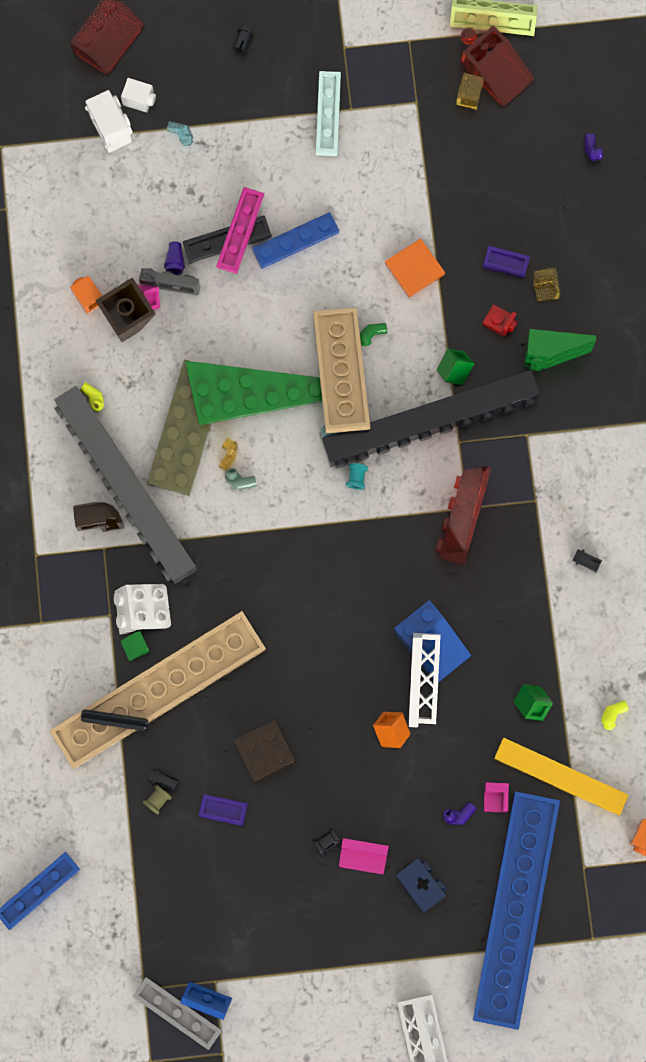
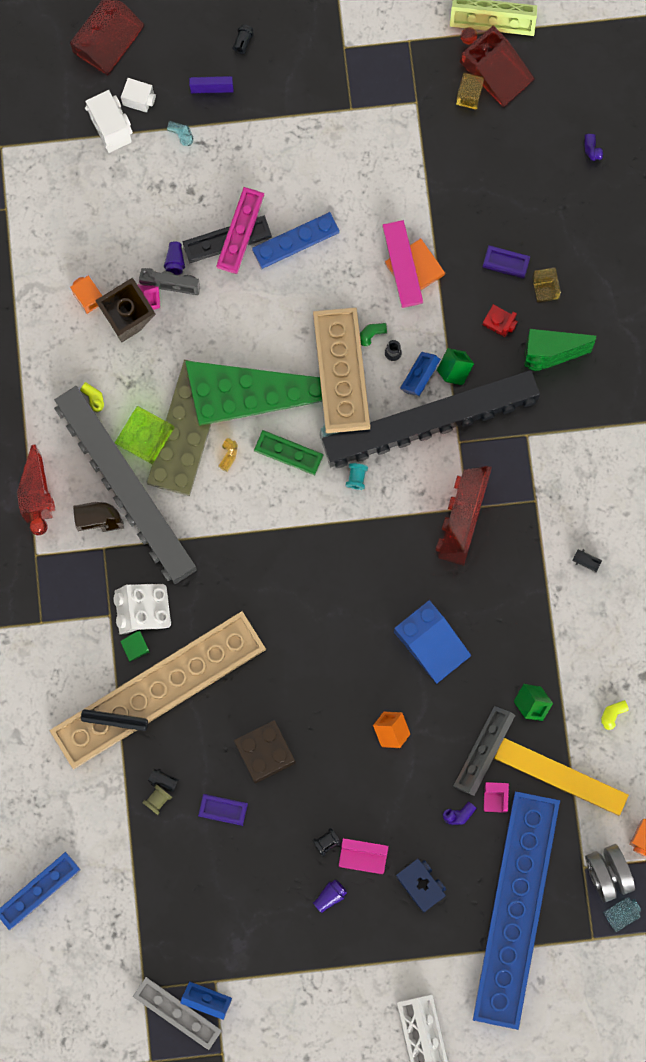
(33, 494): none -> clear red slope
(144, 435): none -> clear neon green plate
(211, 84): none -> dark purple tile
(238, 481): sand green arm -> none
(288, 452): none -> green tile
(328, 113): light aqua plate -> none
(332, 894): none -> dark purple cone
(393, 355): none -> black pin
(402, 264): none -> dark pink tile
(416, 673): white fence -> none
(420, 373): none -> blue plate
(484, 750): none -> dark grey plate
(610, 873): none -> flat silver wheel
(623, 913): none -> clear light blue bracket

